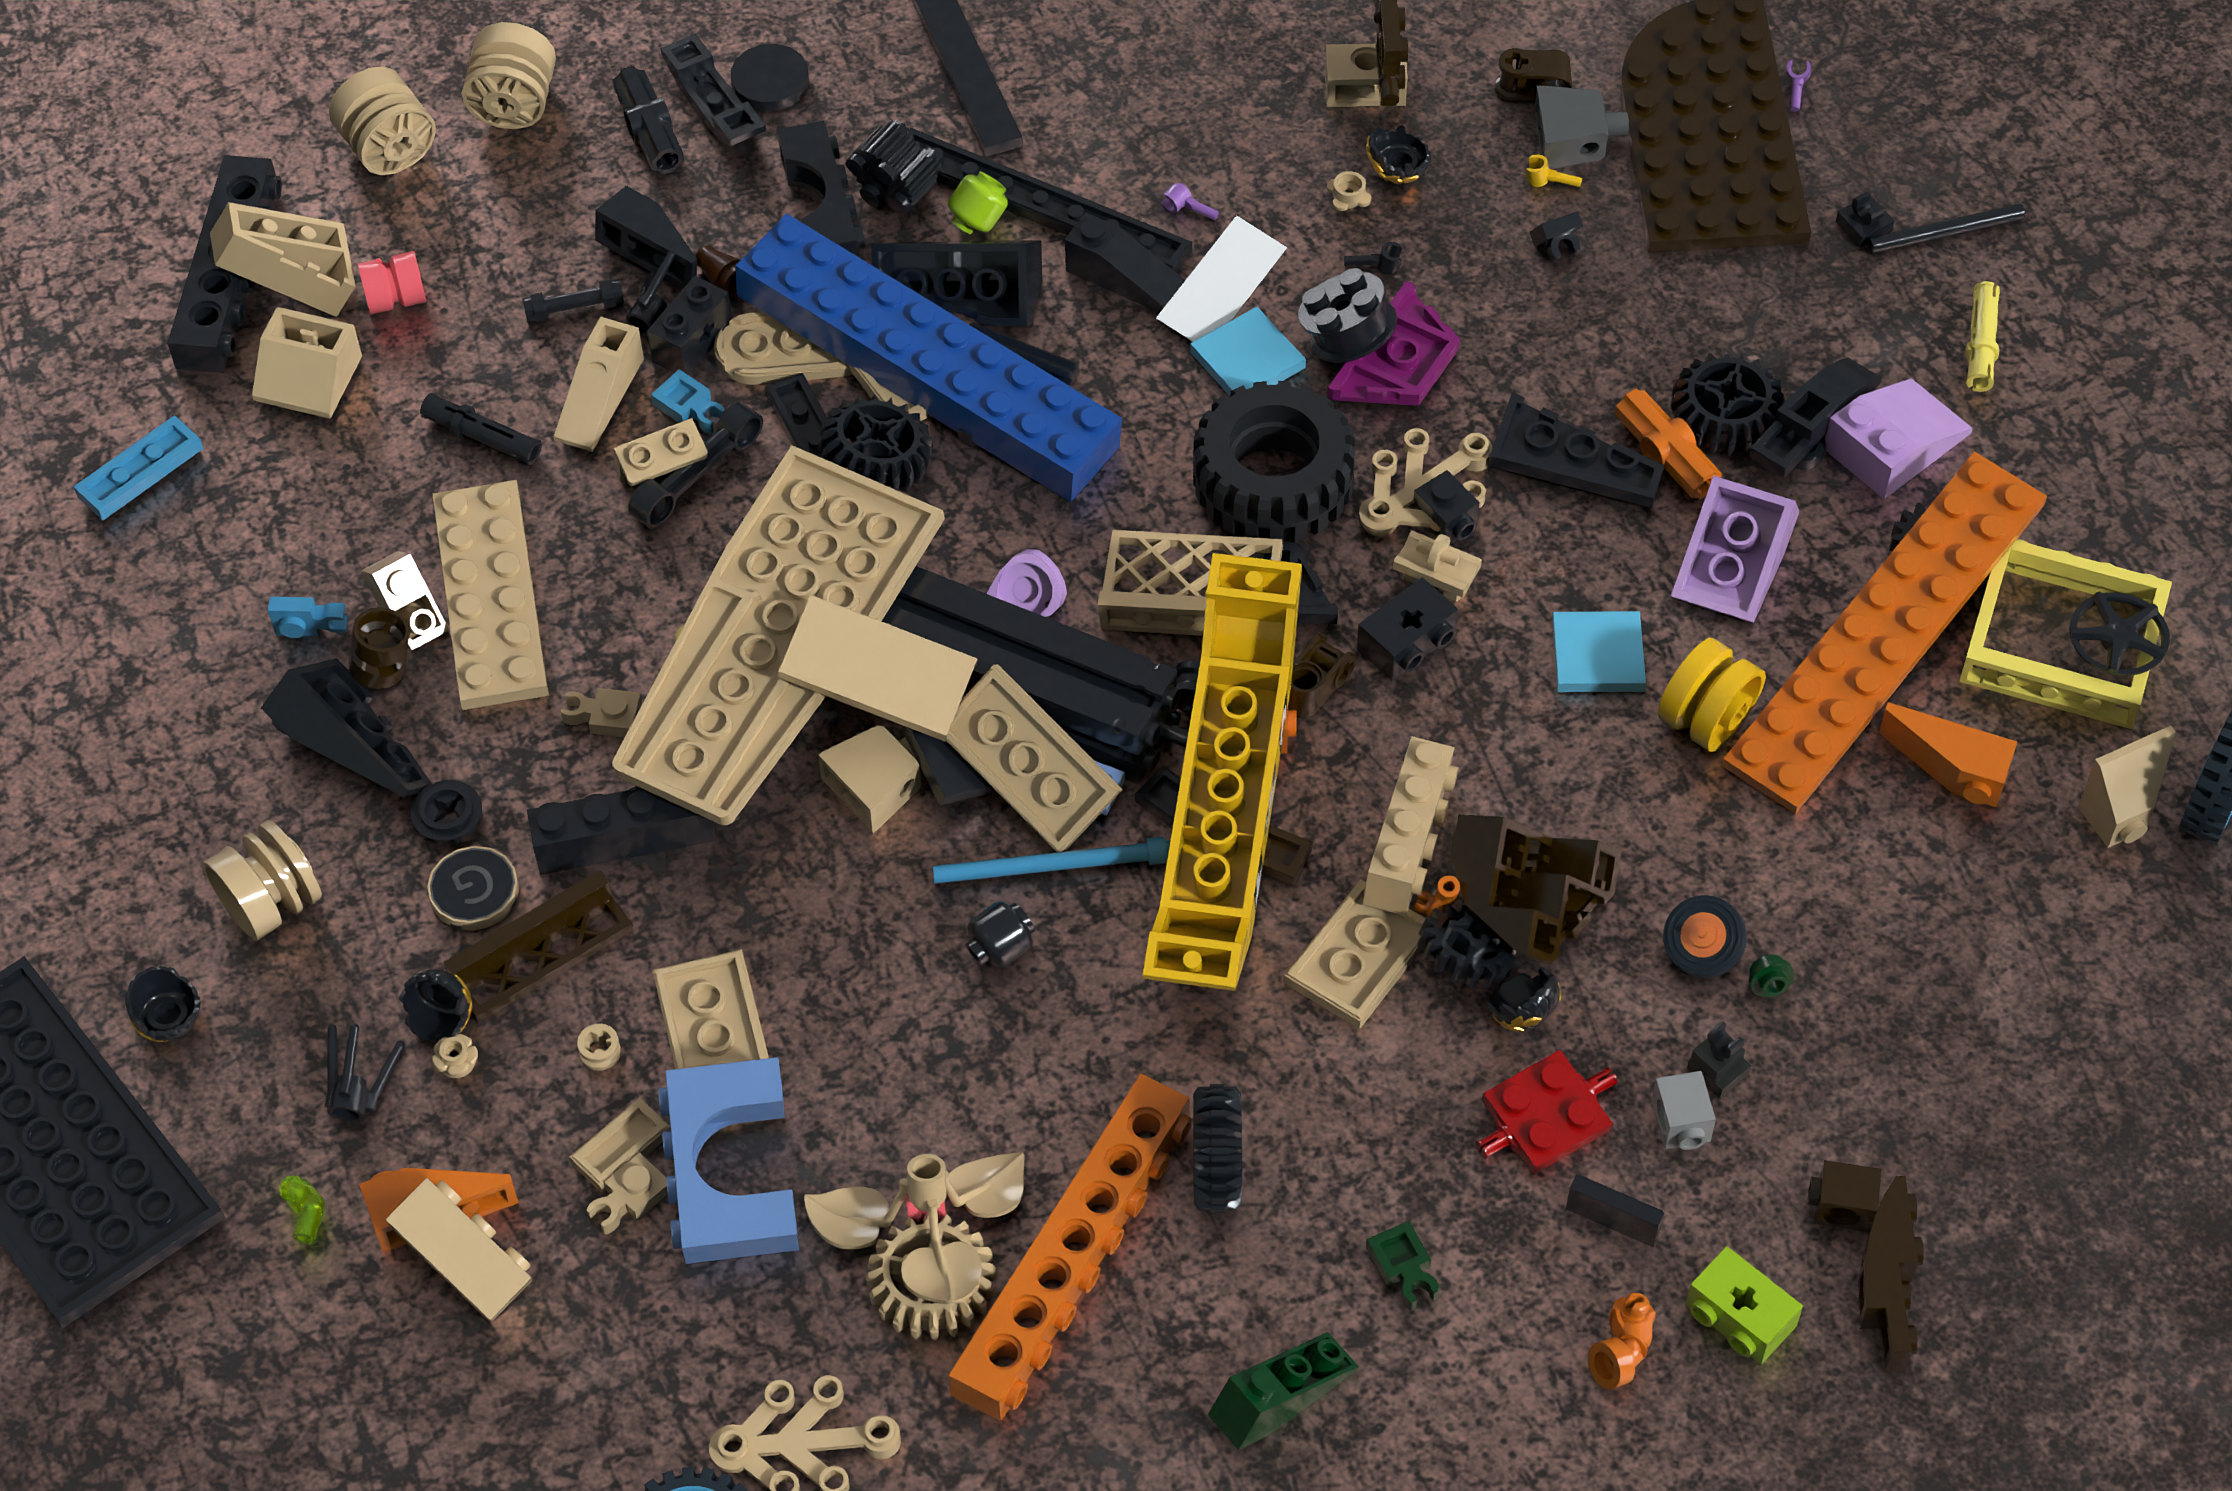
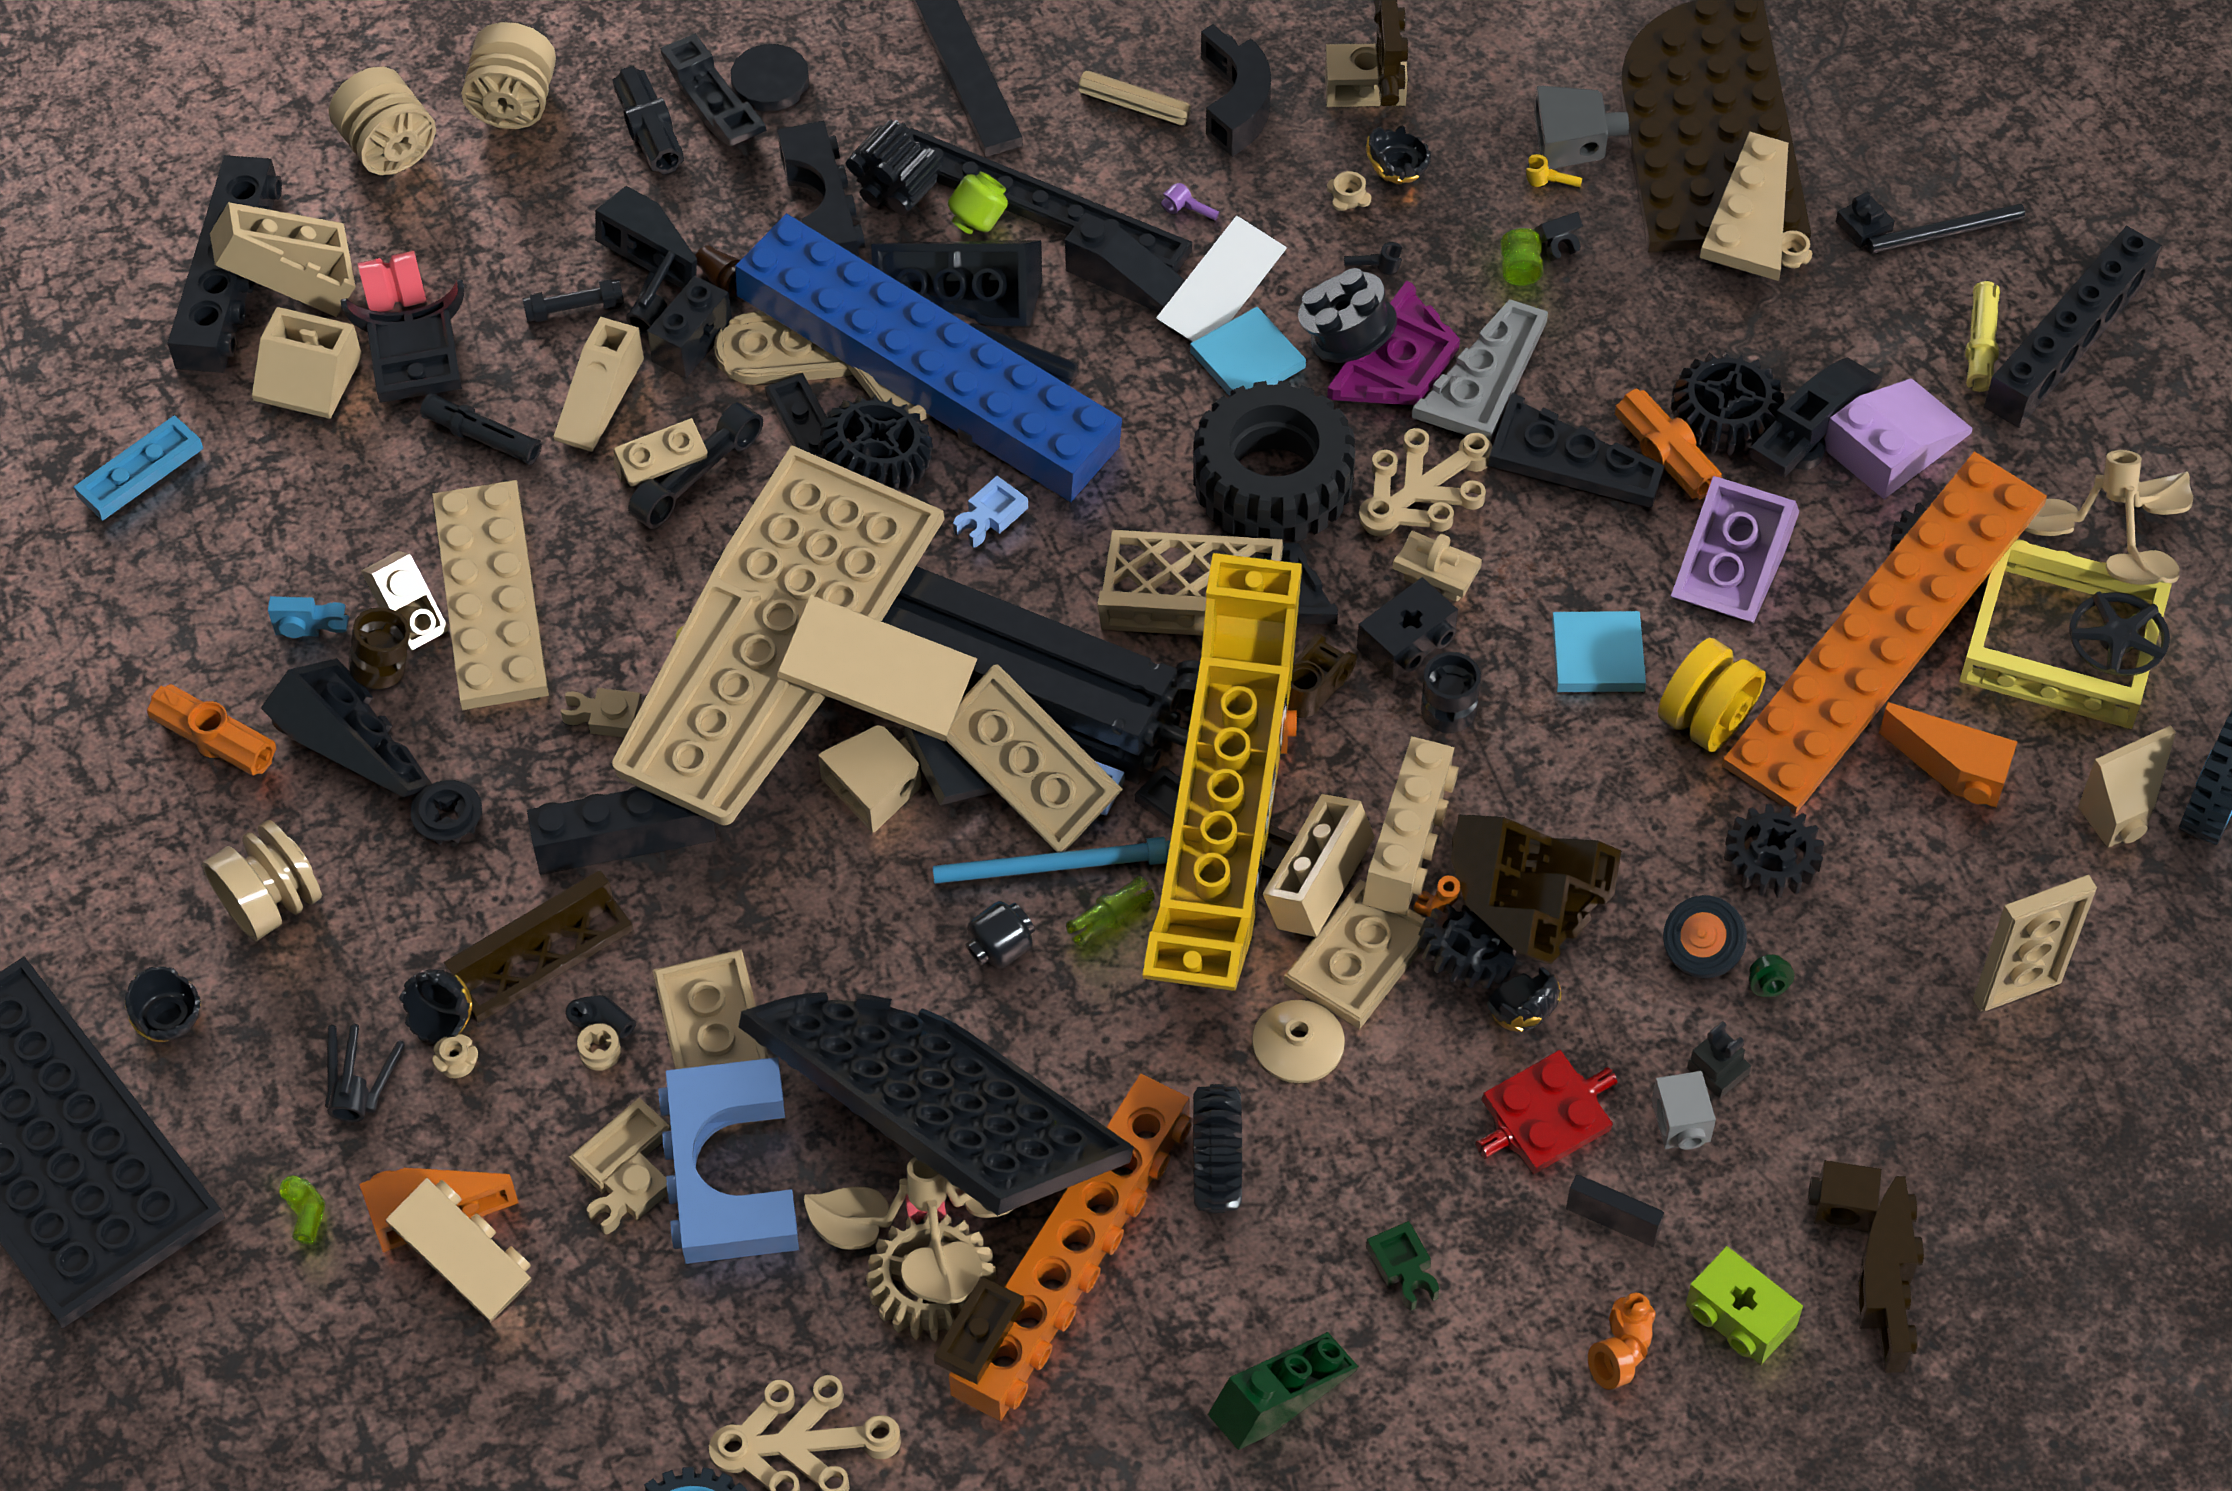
(227, 740): none -> orange piece
(412, 348): none -> black piece
(473, 888): black tile -> none
(600, 1010): none -> black arm
(686, 398): dark azure plate -> none
(940, 1095): none -> black plate
(979, 1330): none -> dark brown plate
(992, 507): none -> light blue plate
(1030, 582): lavender piece -> none
(1110, 911): none -> clear neon green pin
(1134, 98): none -> tan axle
(1244, 111): none -> black arch
(1294, 1057): none -> tan dish
(1318, 865): none -> tan brick
(1449, 506): black bracket -> none
(1450, 692): none -> black wheel
(1486, 374): none -> light grey wing
(1521, 257): none -> clear neon green wheel
(1531, 70): dark brown piece -> none
(1751, 212): none -> tan wing
(1774, 850): none -> black gear
(1795, 249): none -> tan plate
(1797, 84): medium lavender hand -> none
(2034, 943): none -> tan tile
(2072, 326): none -> black brick
(2122, 484): none -> tan plant

